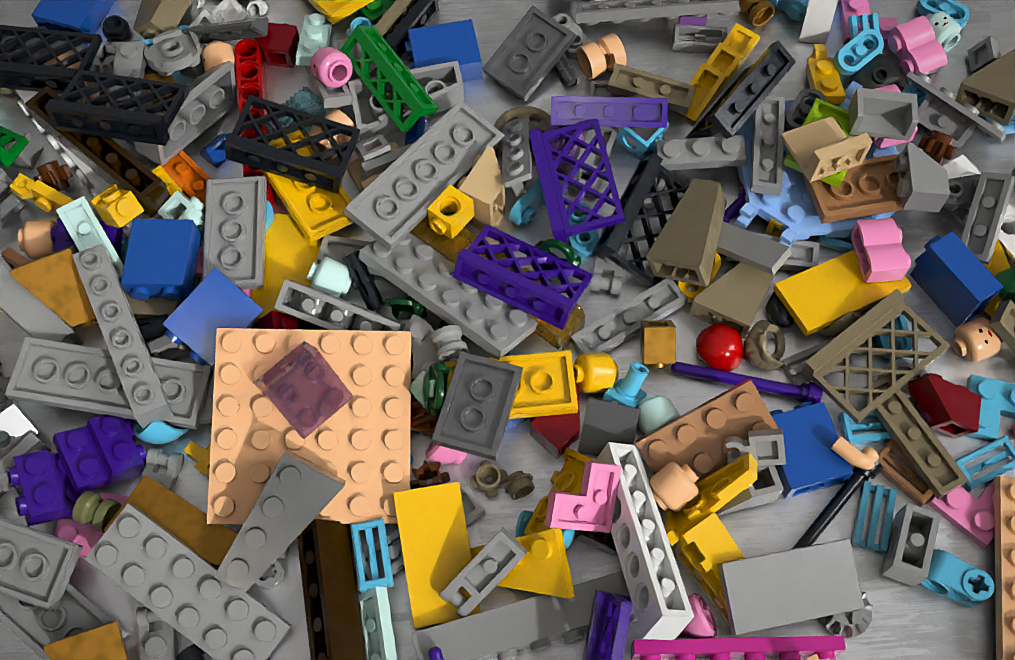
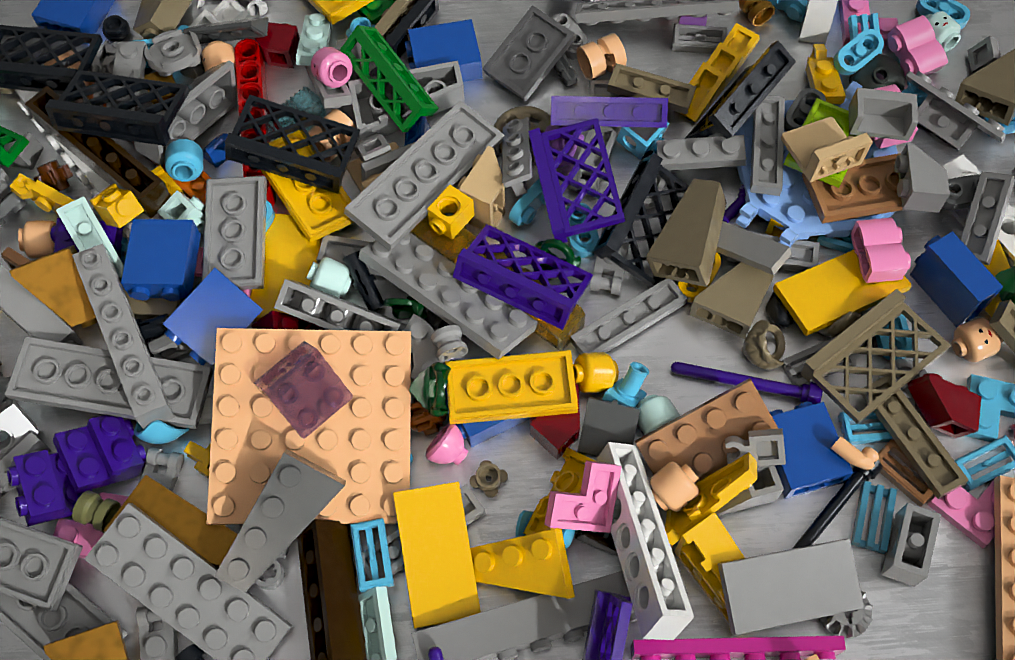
(184, 160): none -> medium azure head
(426, 472): reddish brown gear -> none
(477, 406): flat silver plate -> none
(484, 572): light grey plate -> none
(519, 485): dark tan plate -> none
(658, 343): pearl gold brick -> none
(703, 623): bright pink brick -> none
(720, 347): red hair -> none
(937, 146): reddish brown gear -> none
(954, 579): medium azure piece -> none

